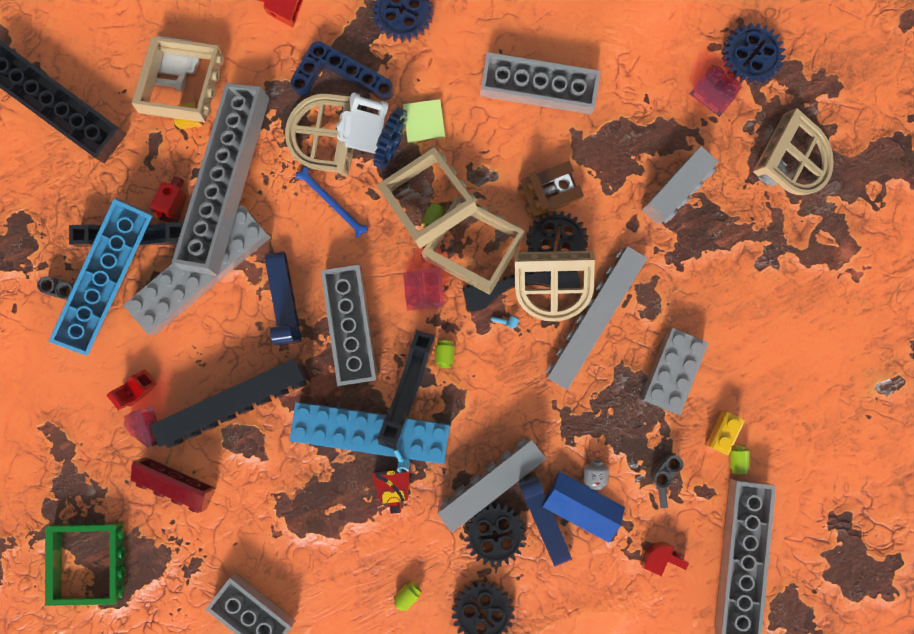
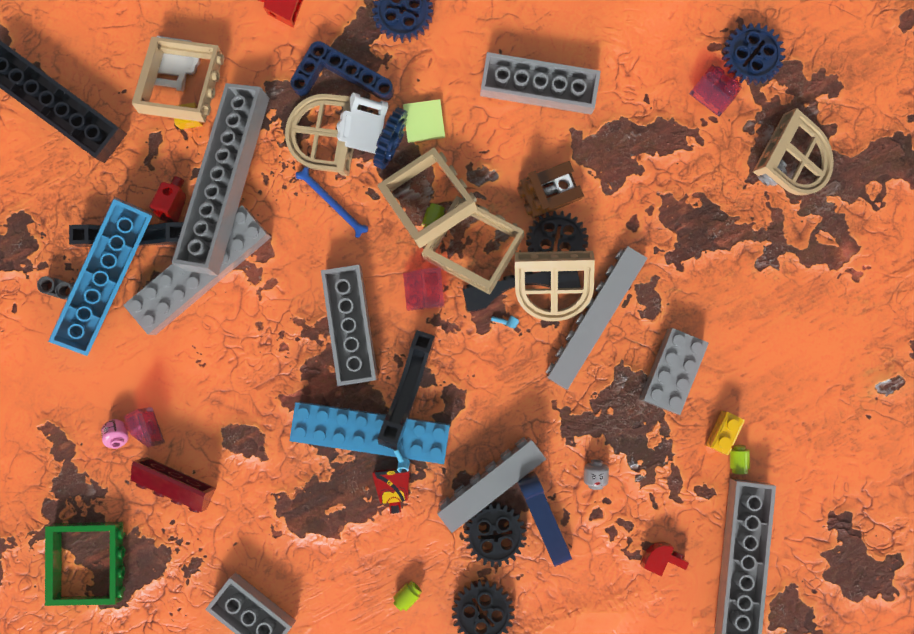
(114, 434): none -> bright pink head
(132, 391): red brick -> none
(228, 403): black brick -> none
(283, 300): dark blue beam -> none
(444, 354): lime brick -> none
(584, 507): blue slope -> none
(669, 473): dark grey beam -> none
(681, 185): light grey brick -> none

